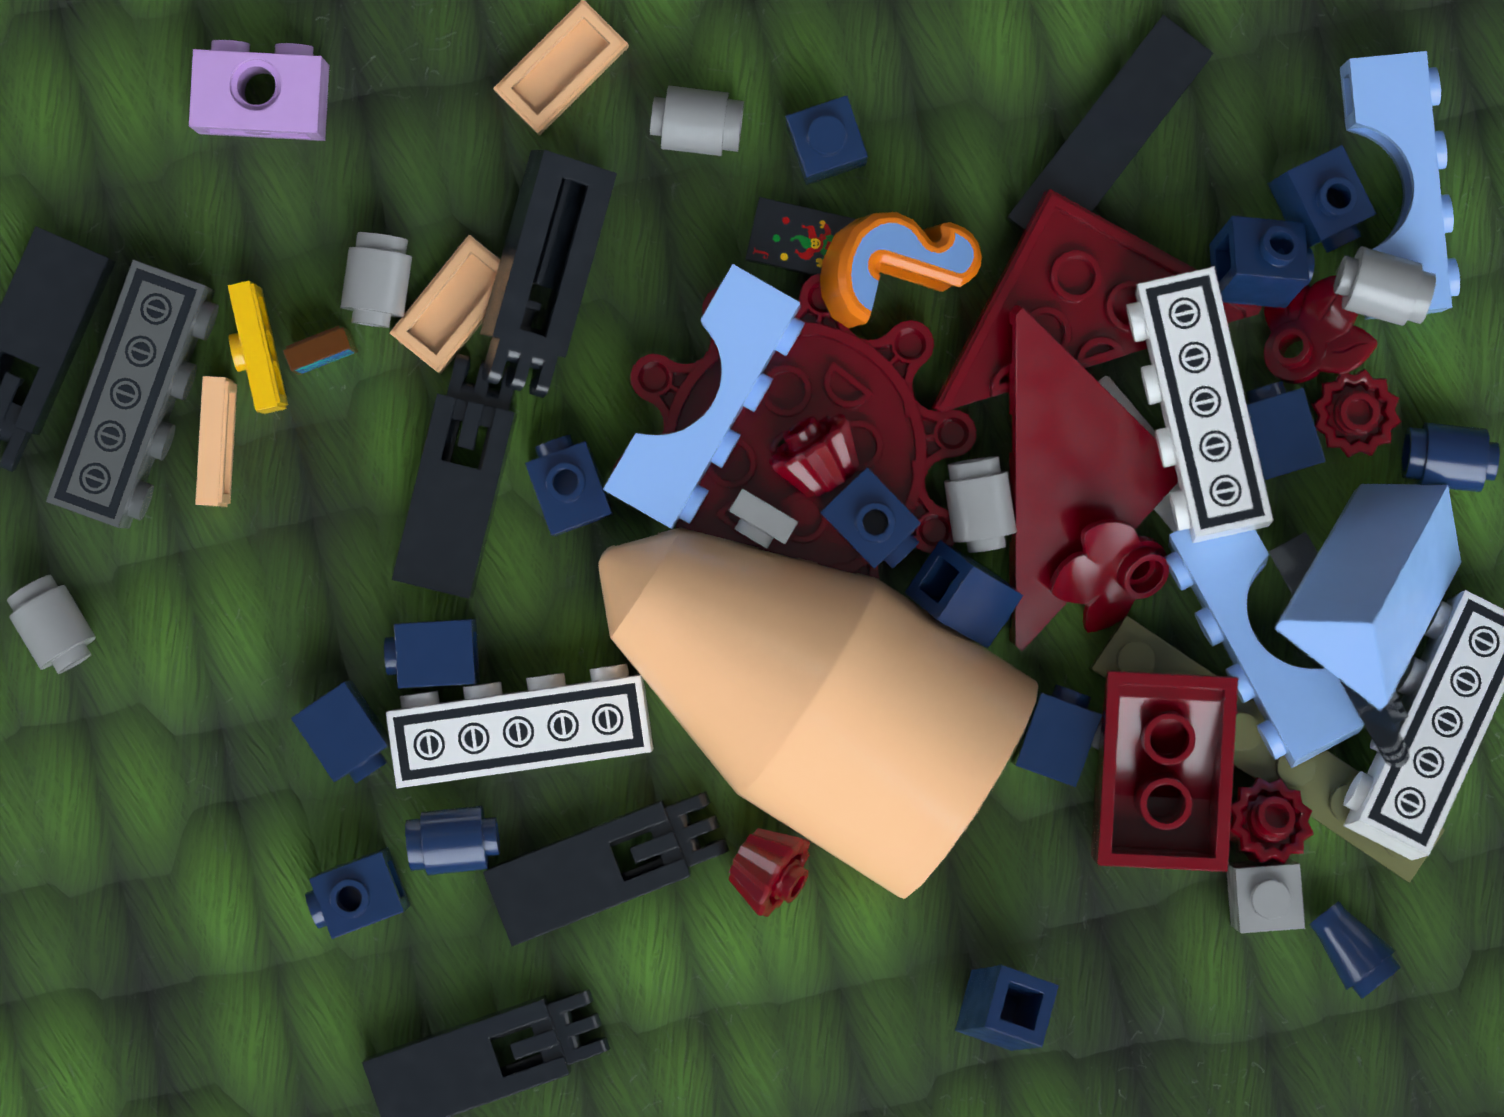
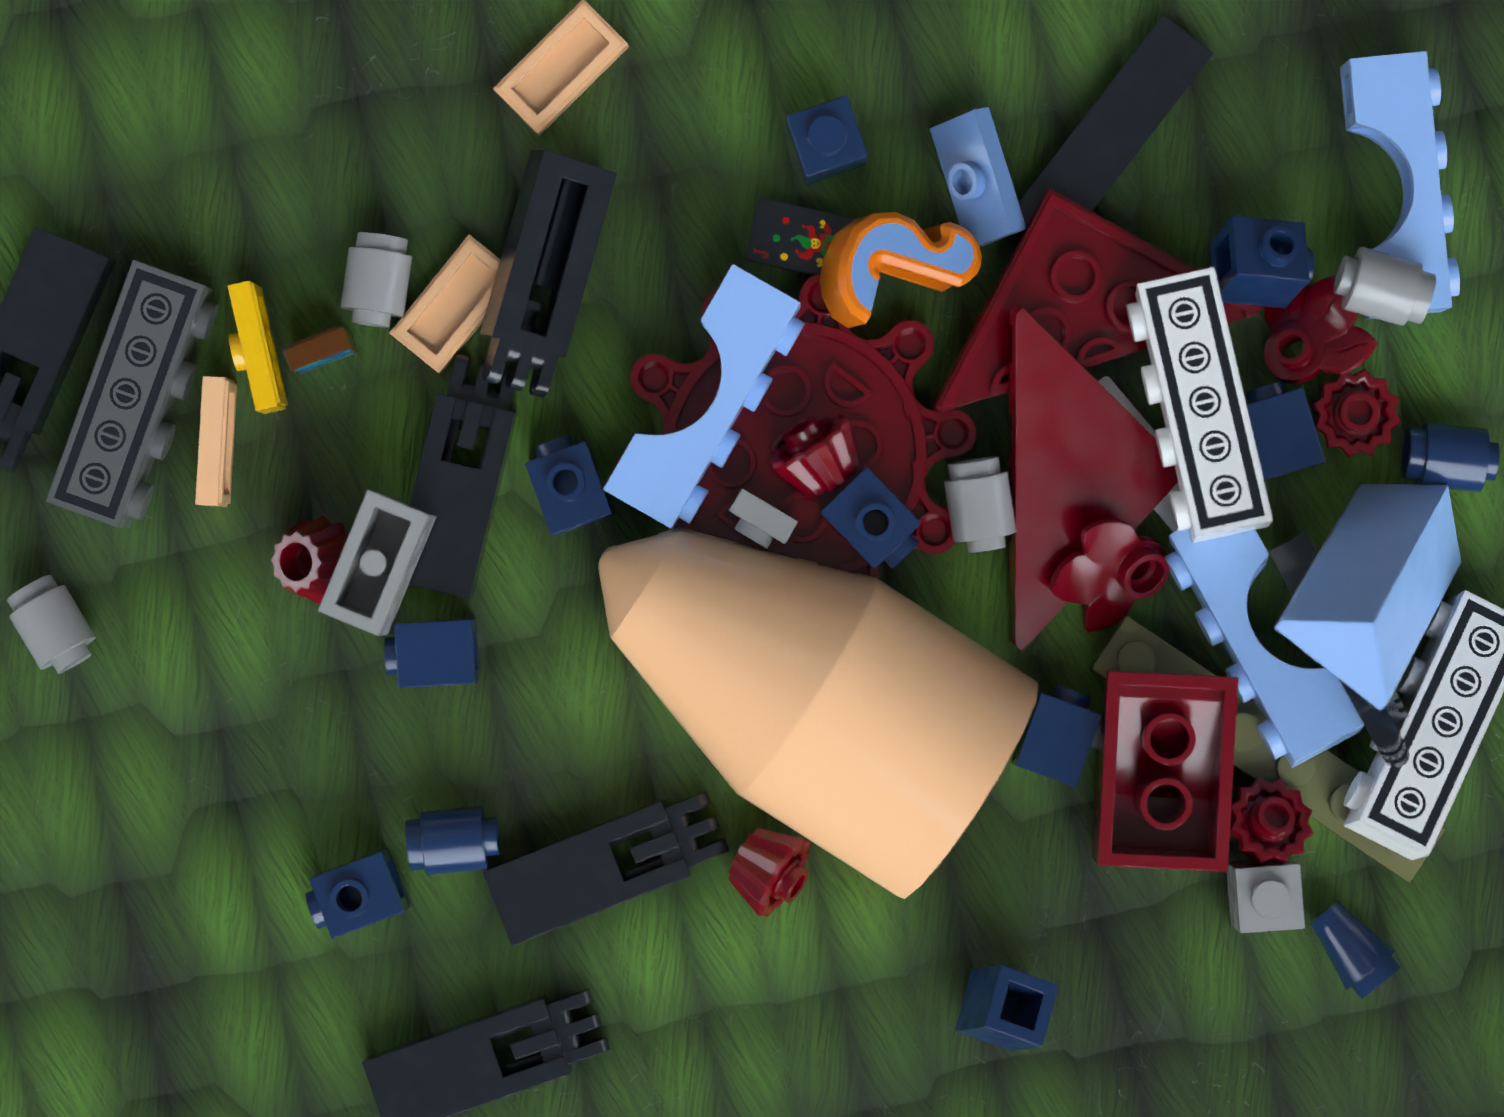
(293, 111): lavender brick -> none
(309, 556): none -> dark red piece
(344, 733): dark blue brick -> none
(377, 563): none -> light grey brick
(519, 729): white brick -> none
(697, 121): light grey brick -> none
(974, 603): dark blue brick -> none
(978, 176): none -> medium blue plate
(1325, 198): dark blue brick -> none

